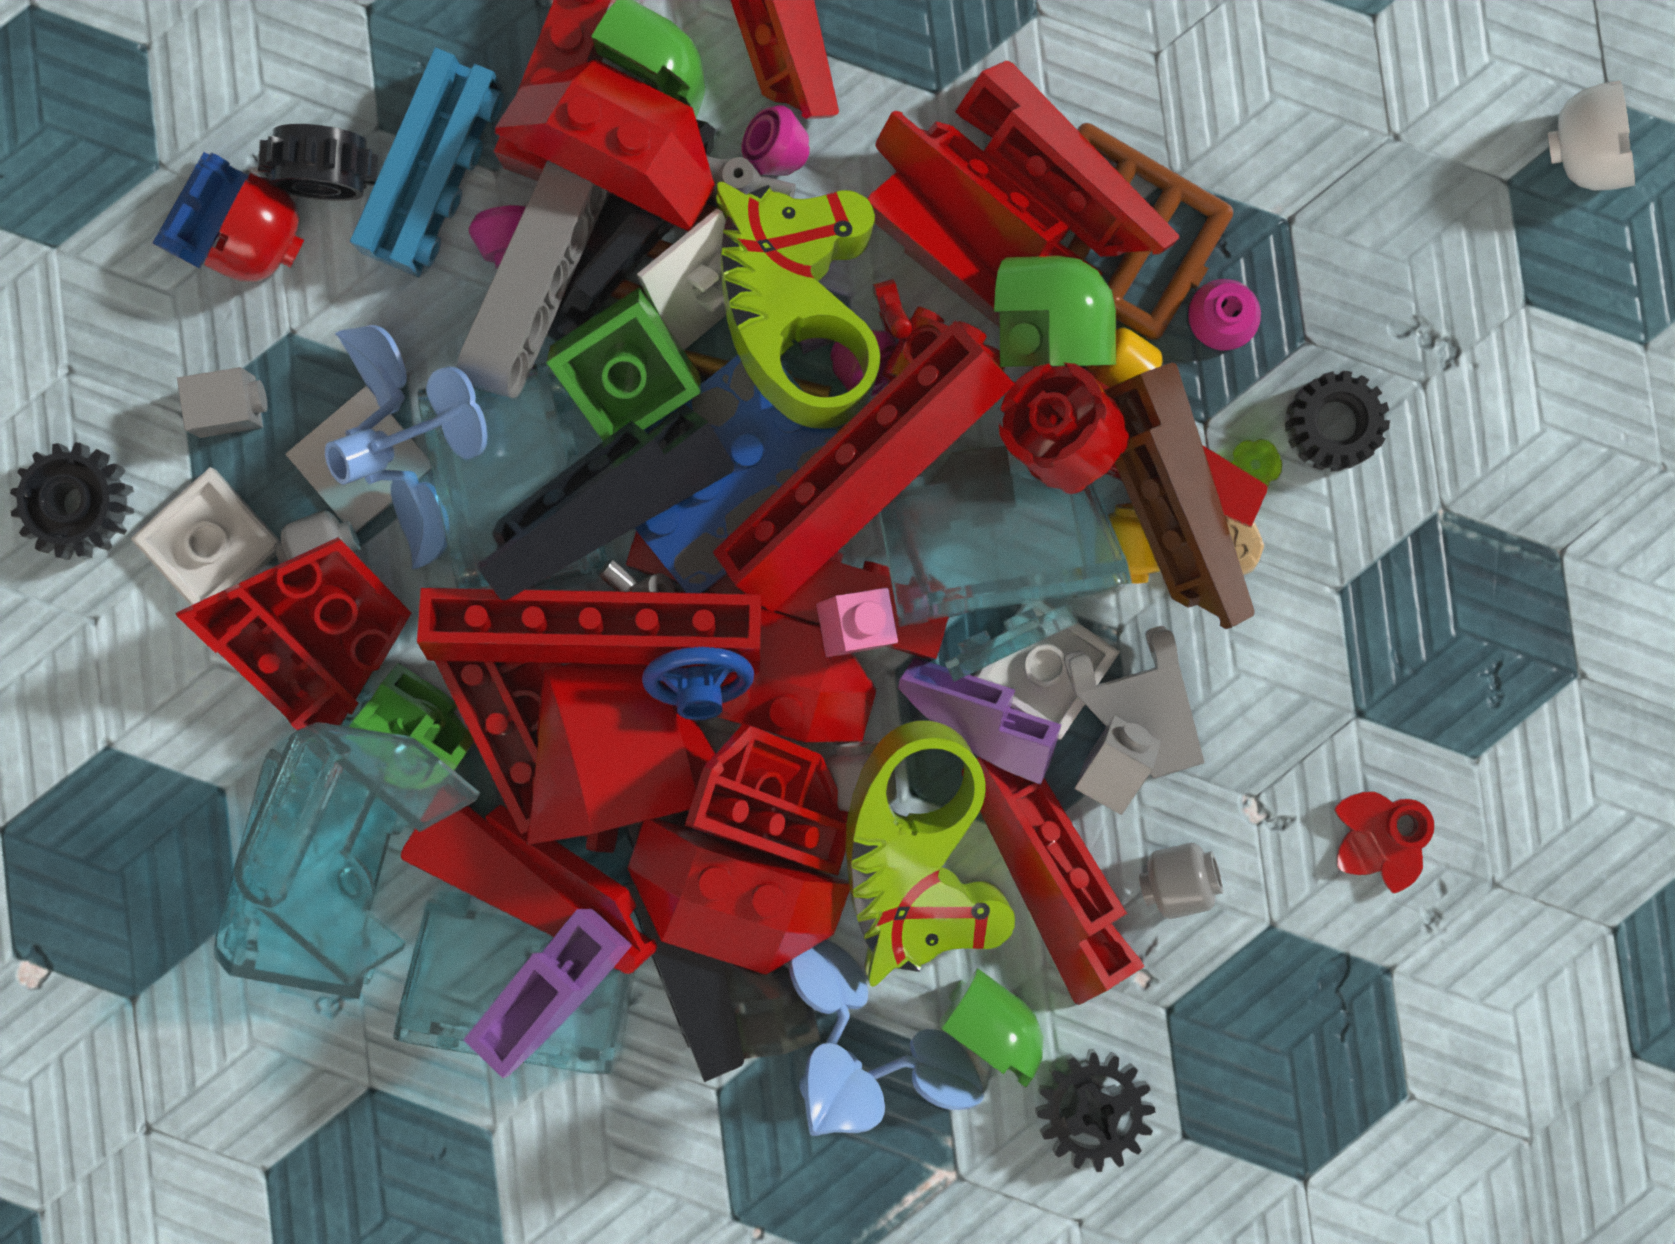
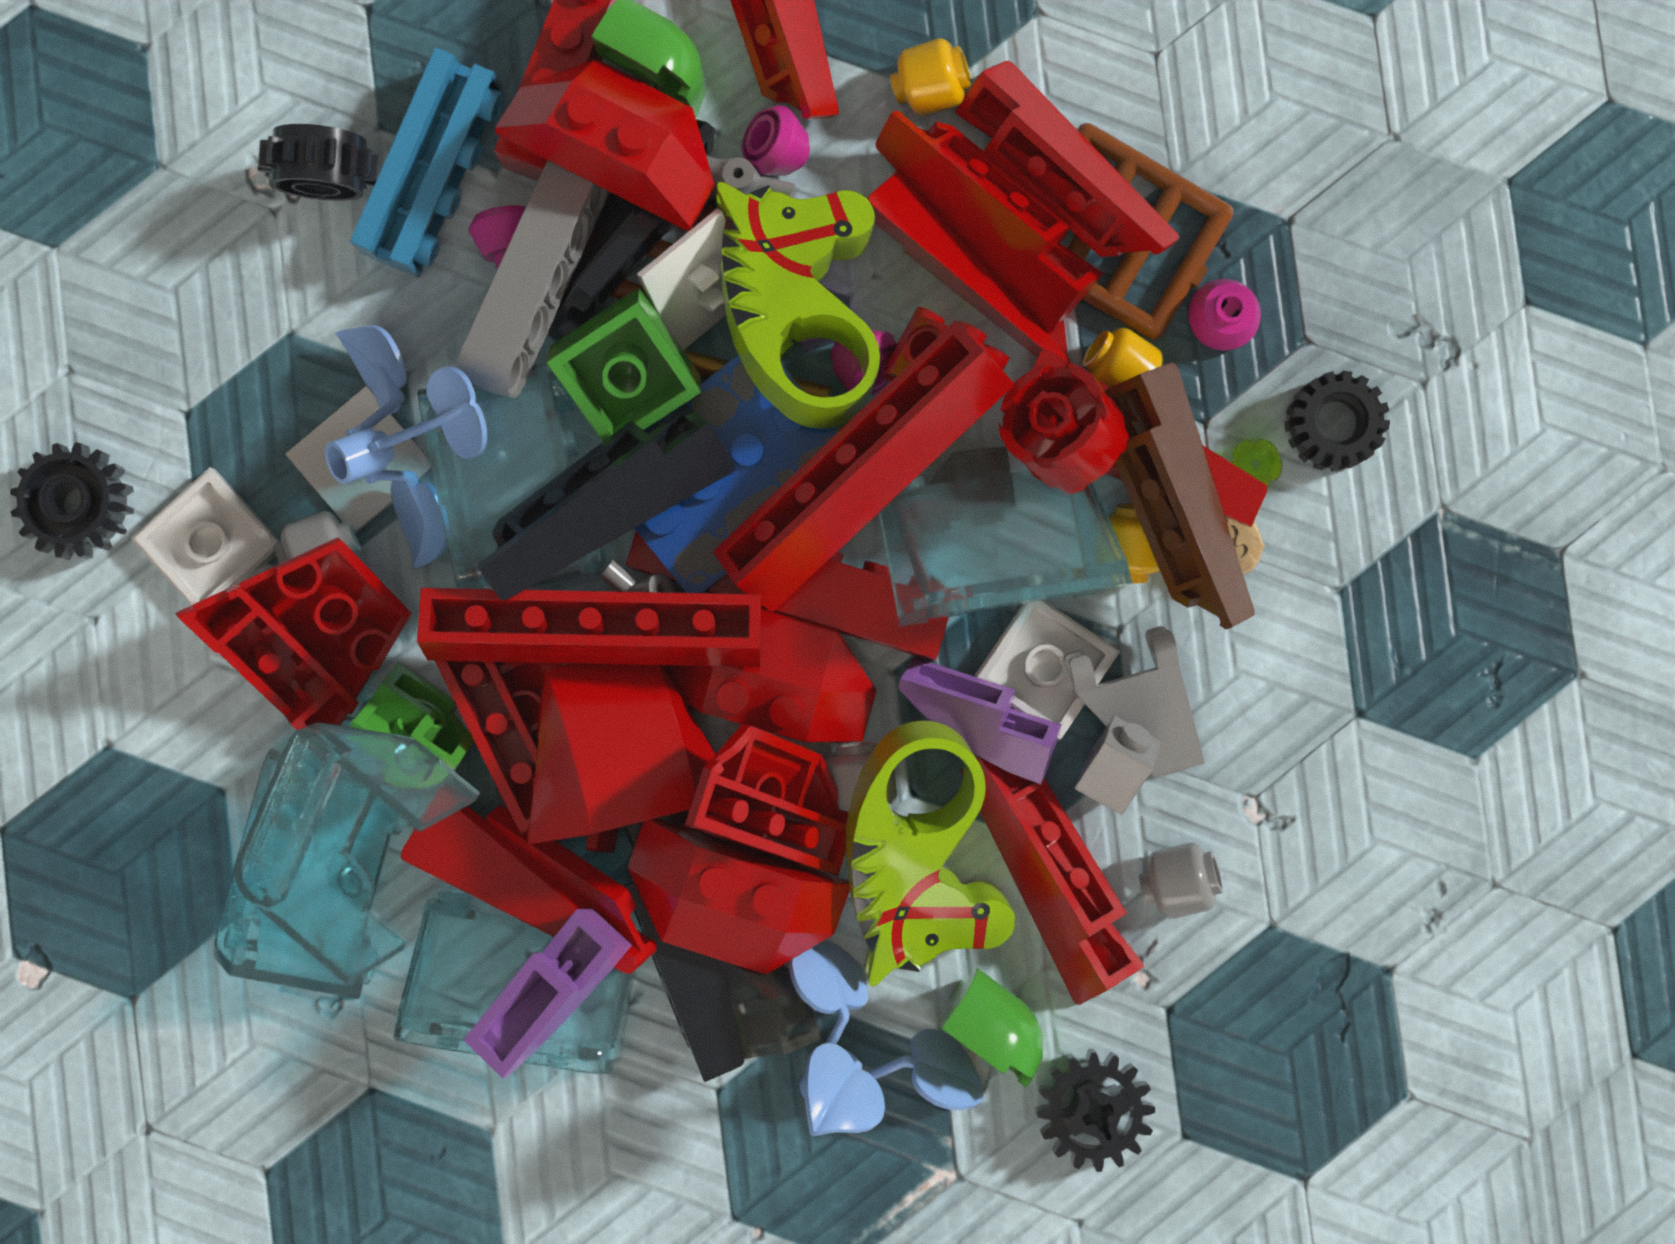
(200, 209): blue hinge -> none
(221, 402): light grey brick -> none
(257, 233): red cylinder -> none
(697, 688): blue piece -> none
(857, 622): bright pink brick -> none
(892, 314): red bar -> none
(931, 77): none -> yellow head
(1021, 632): clear light blue wing -> none
(1054, 313): bright green brick -> none
(1376, 842): red plate -> none
(1595, 139): white cylinder -> none

